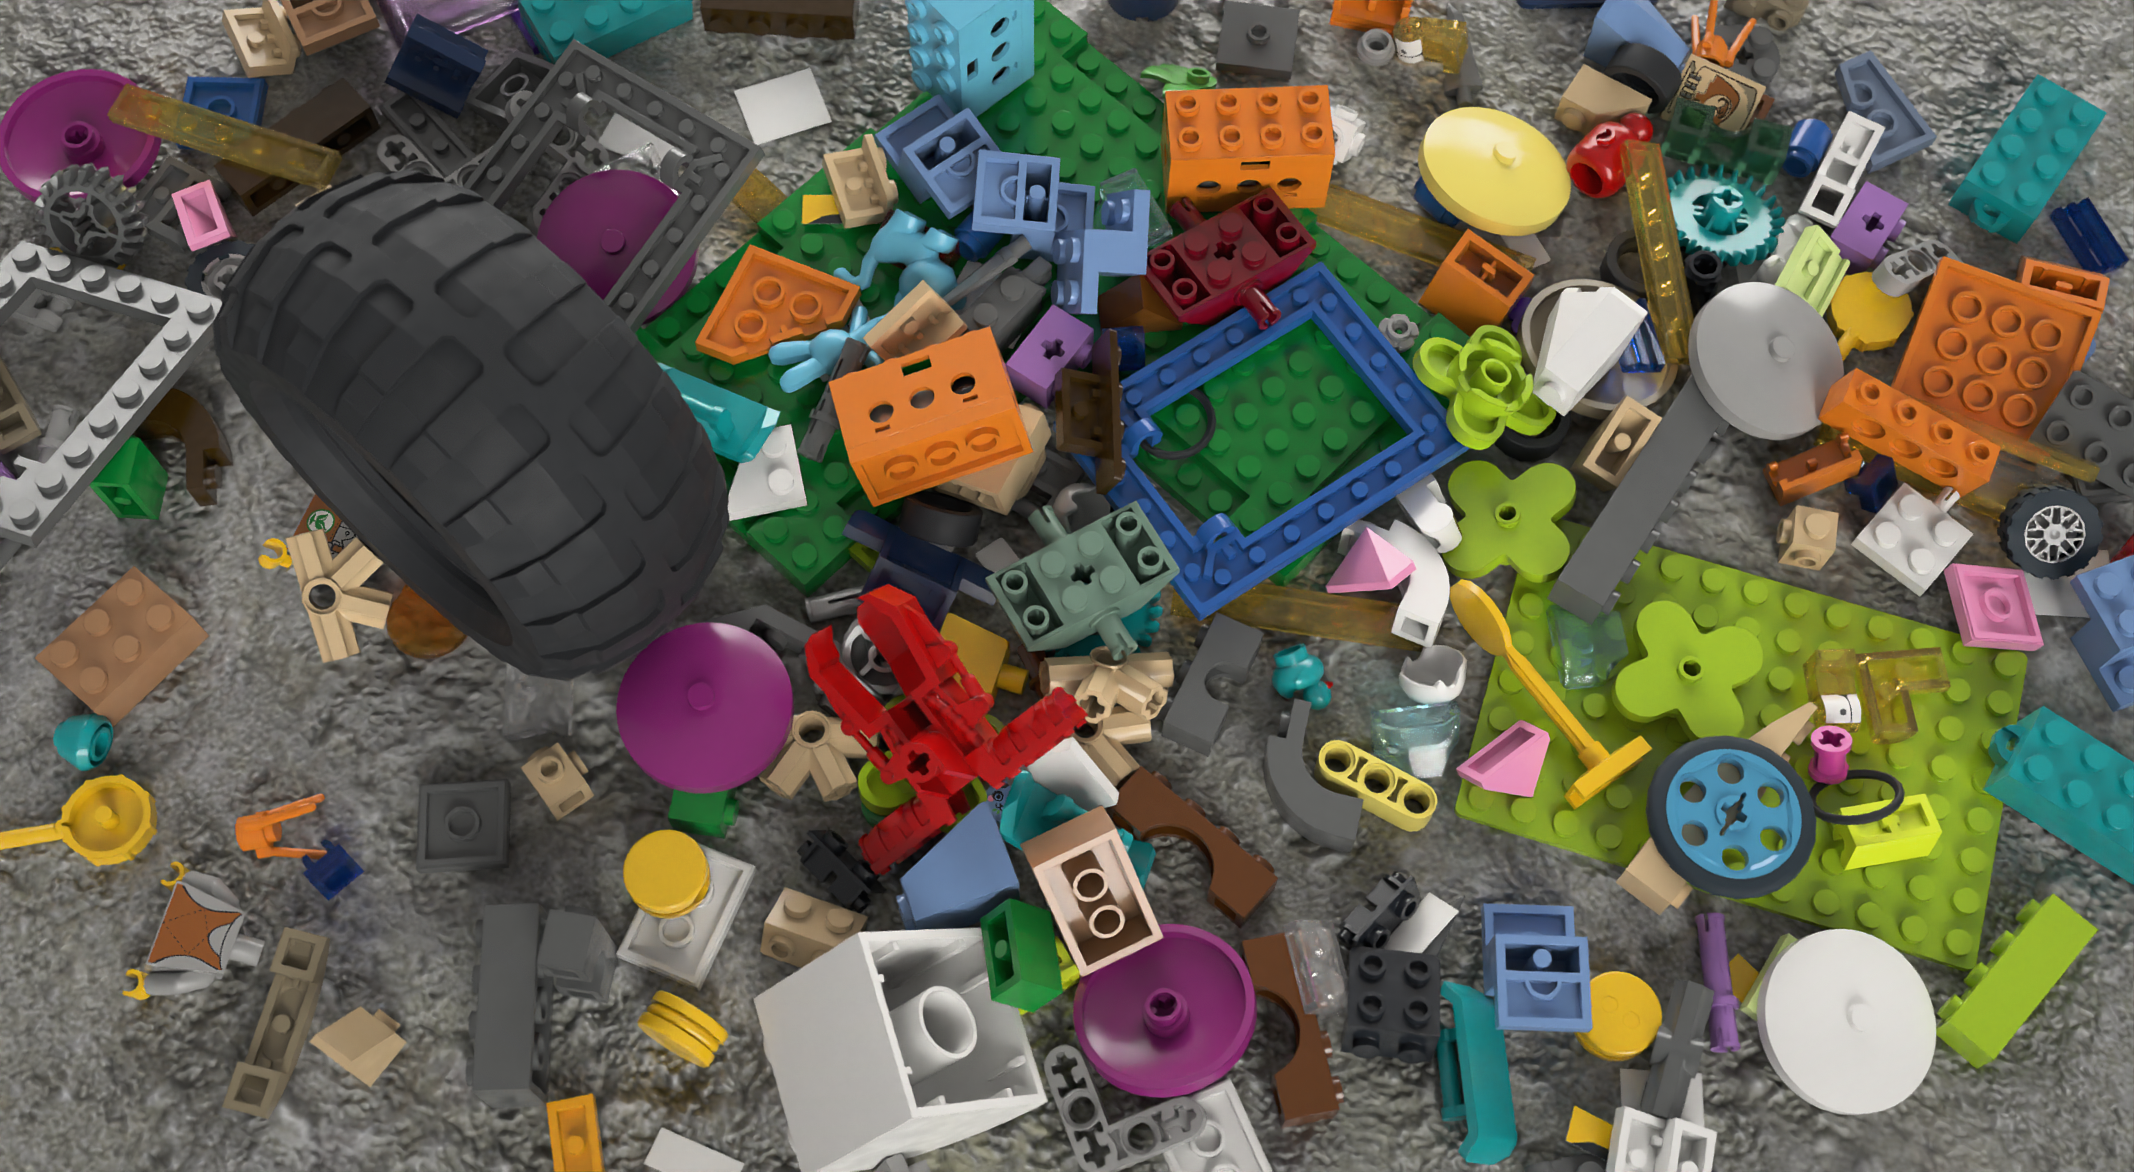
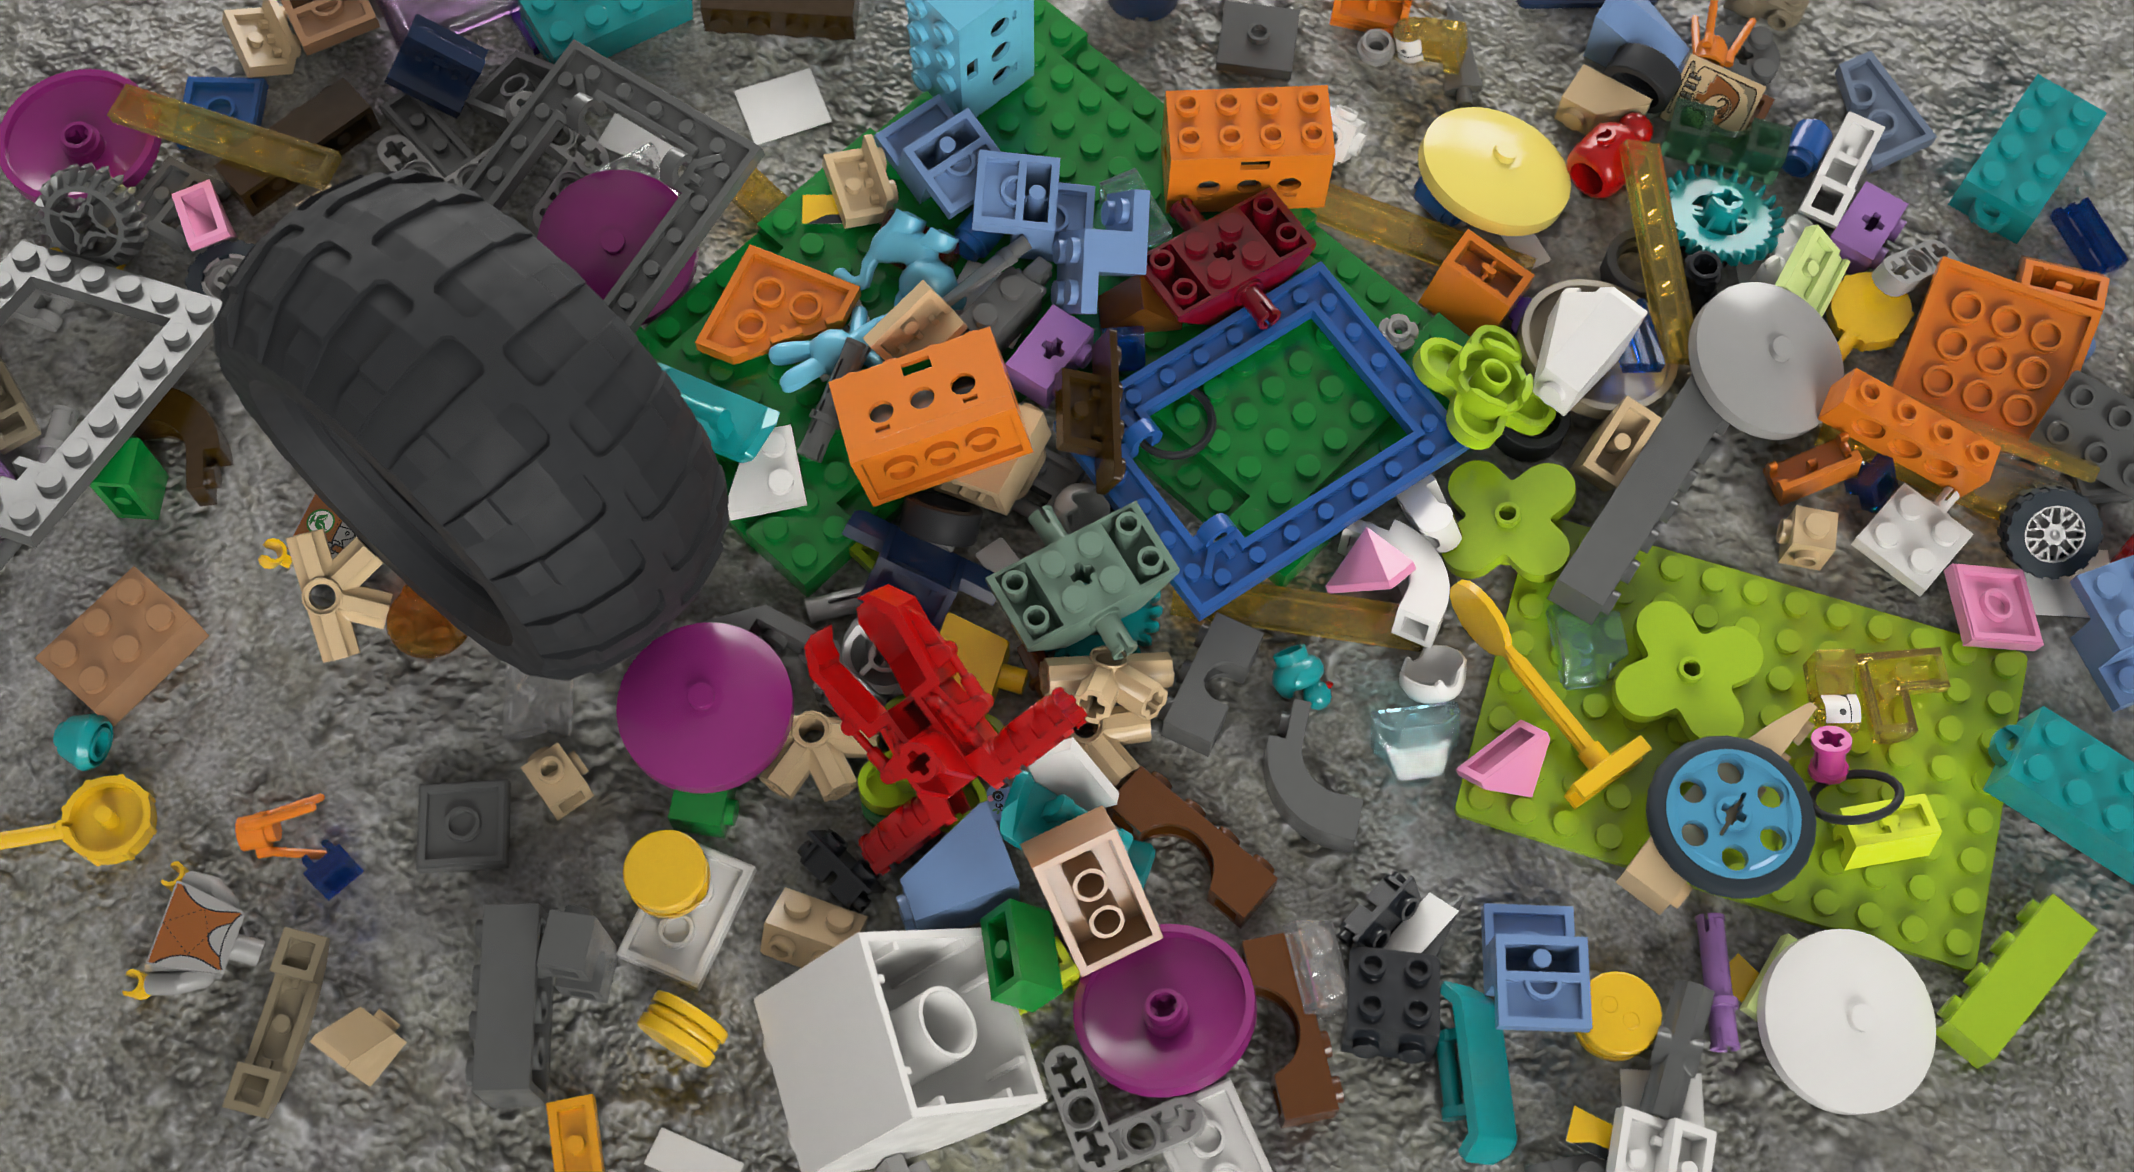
(1180, 77): bright green plate -> none
(1397, 783): light yellow beam -> none

